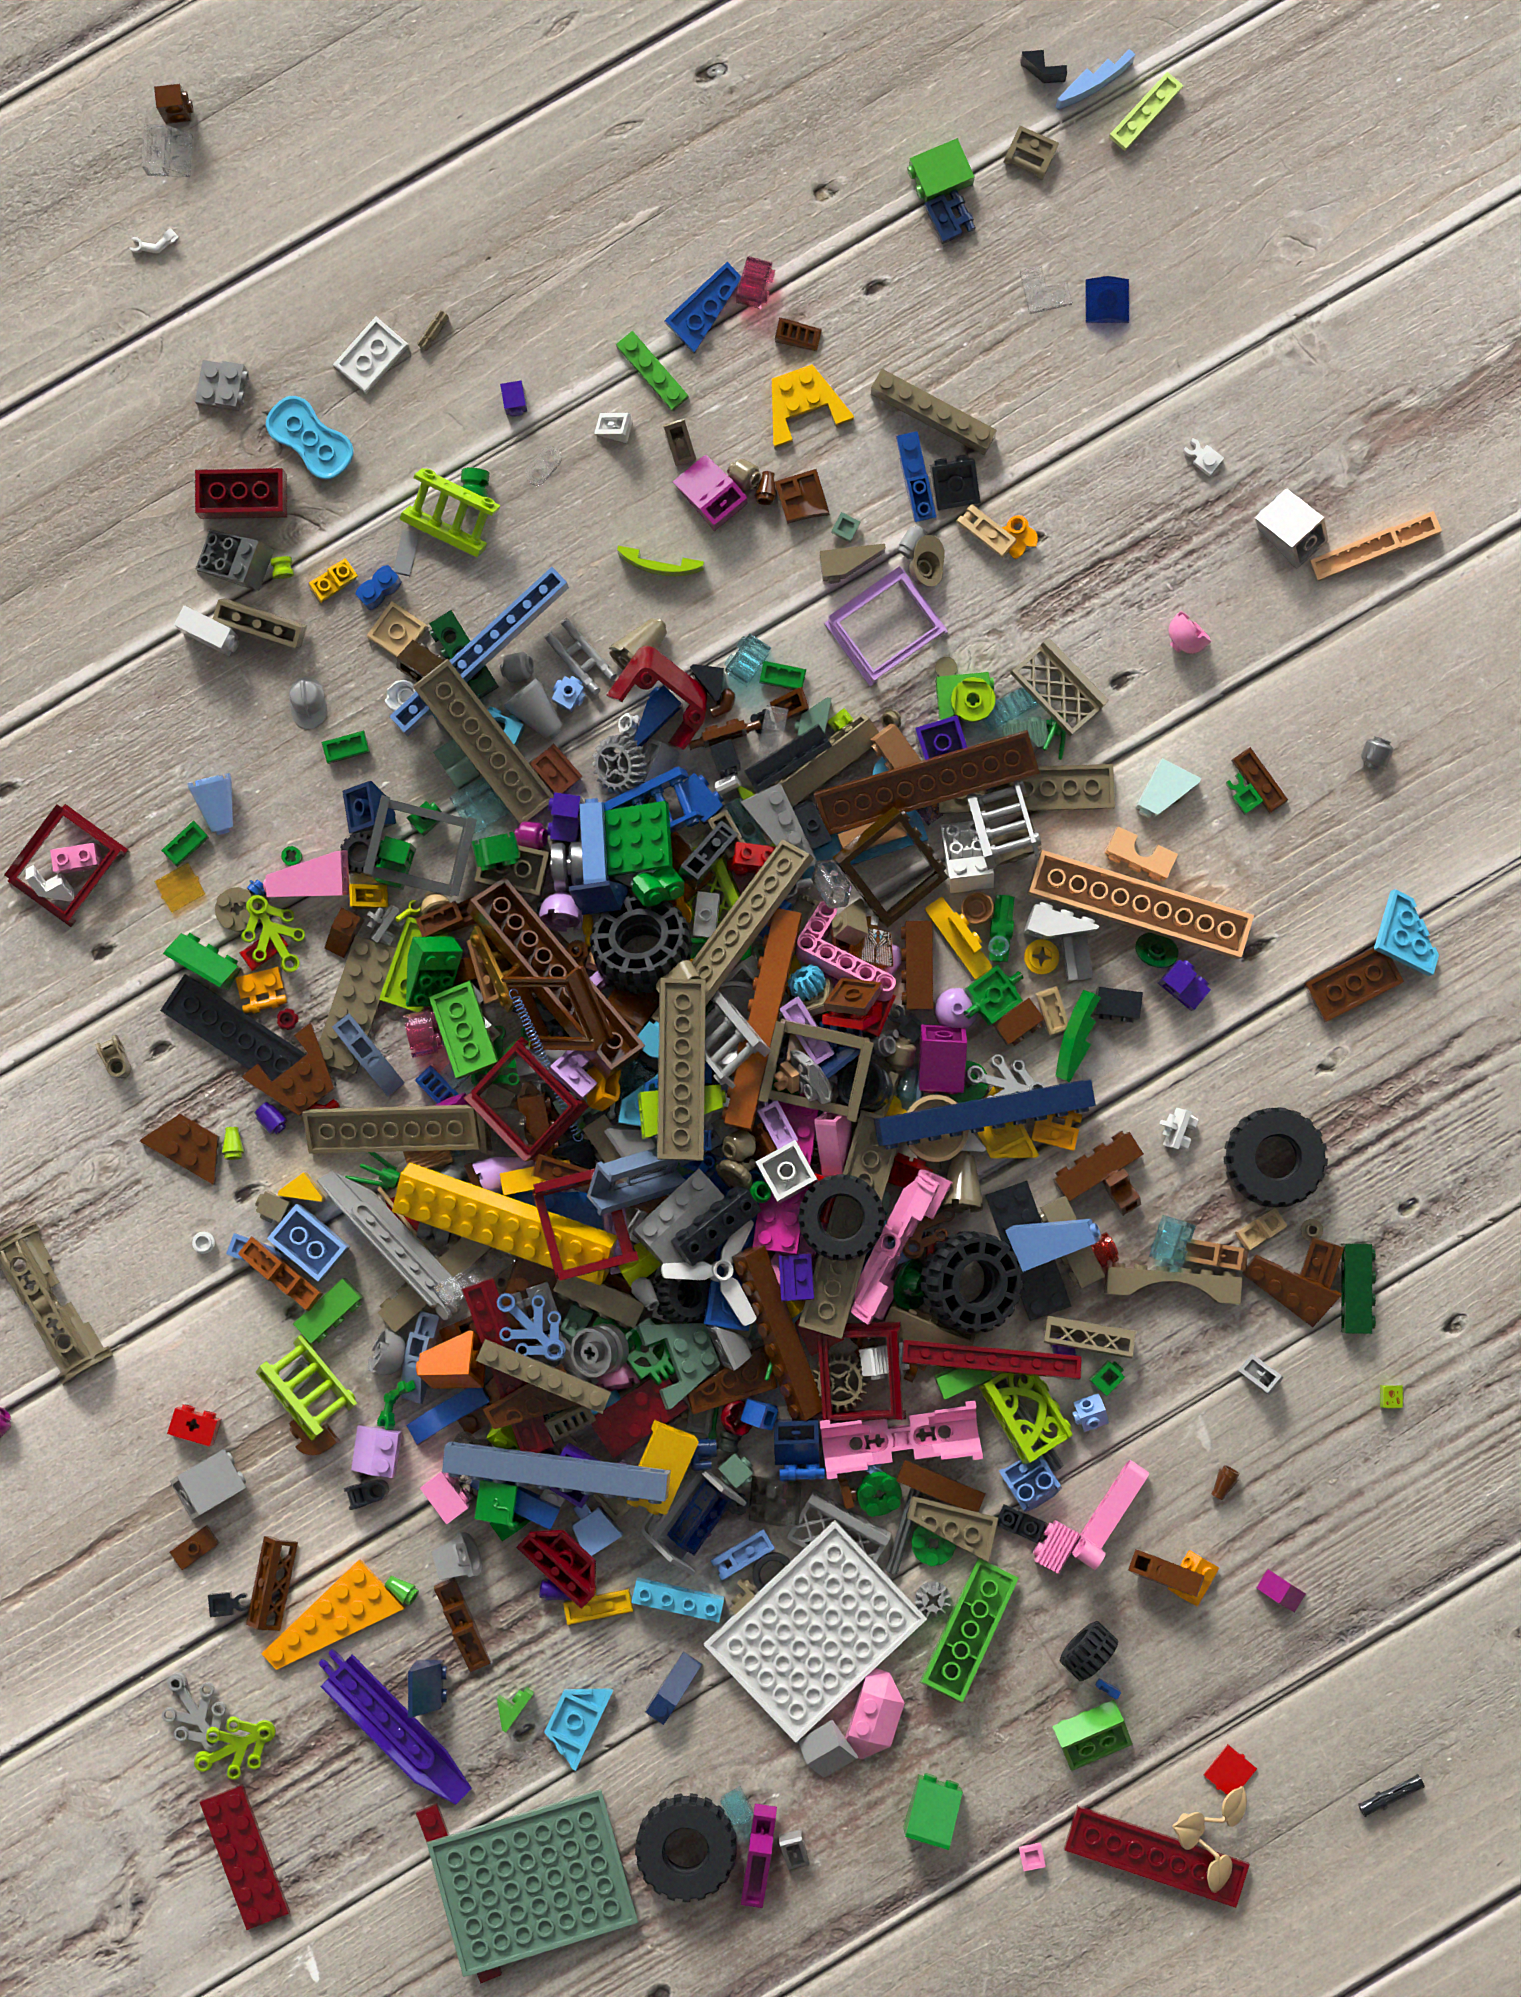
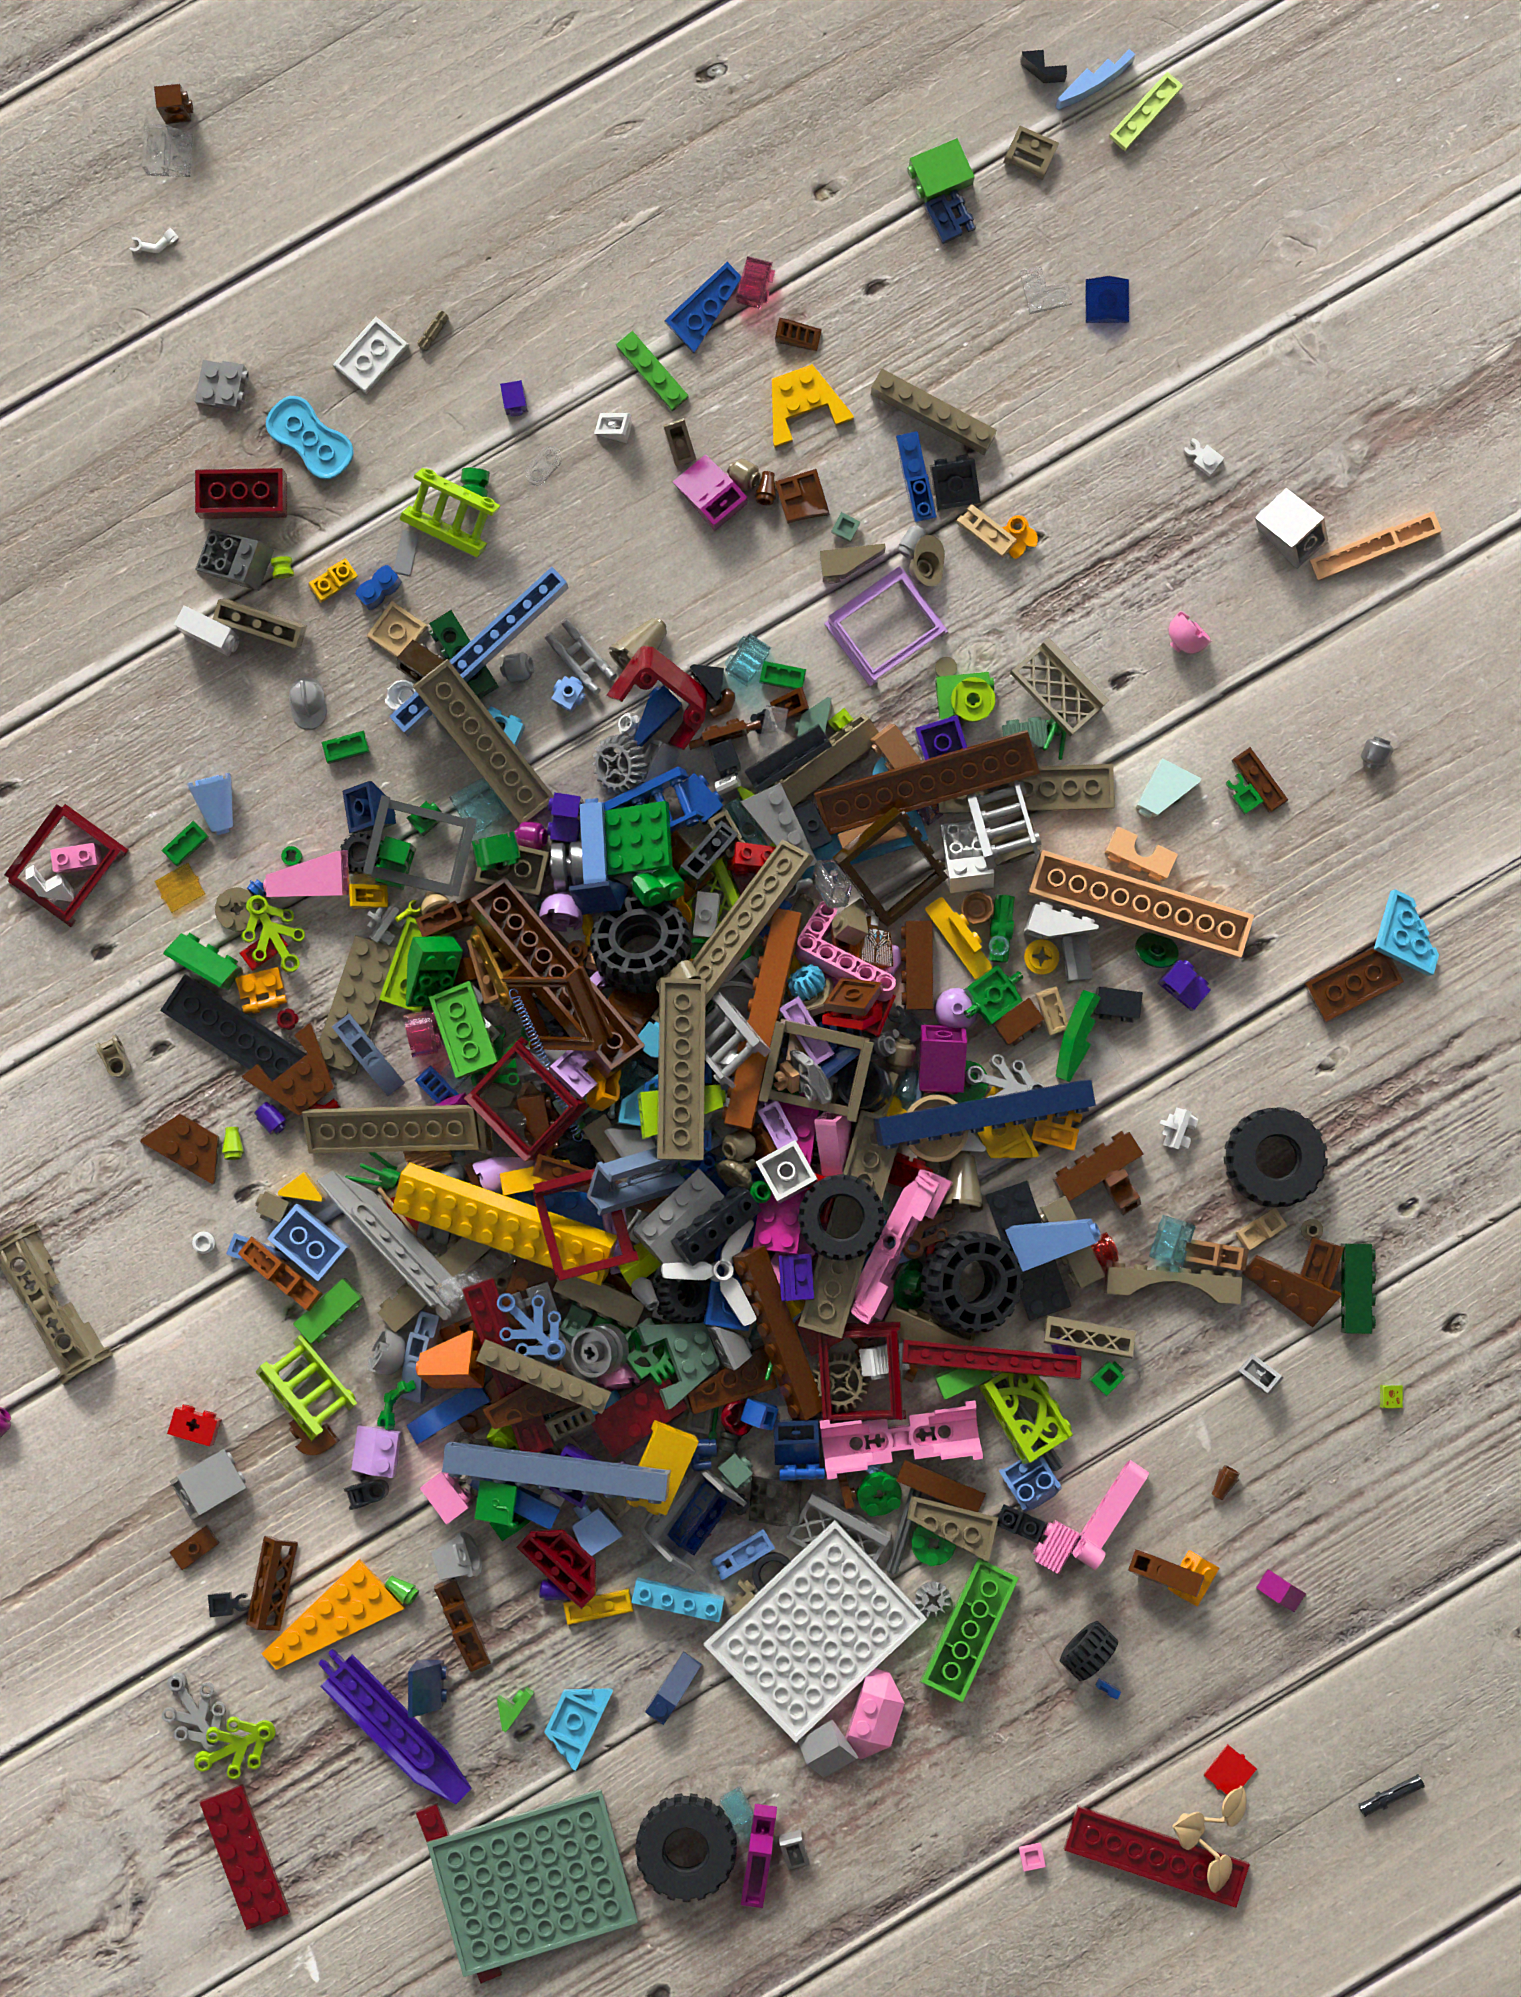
(343, 932): reddish brown slope -> none
(456, 764): sand green brick -> none
(535, 709): light grey cone -> none
(556, 770): copper plate -> none
(687, 567): lime slope -> none
(891, 717): dark tan plate -> none
(933, 1811): slope -> none
(1010, 707): clear light blue beam -> none
(1090, 1413): light blue brick -> none
(1092, 1735): bright green slope -> none

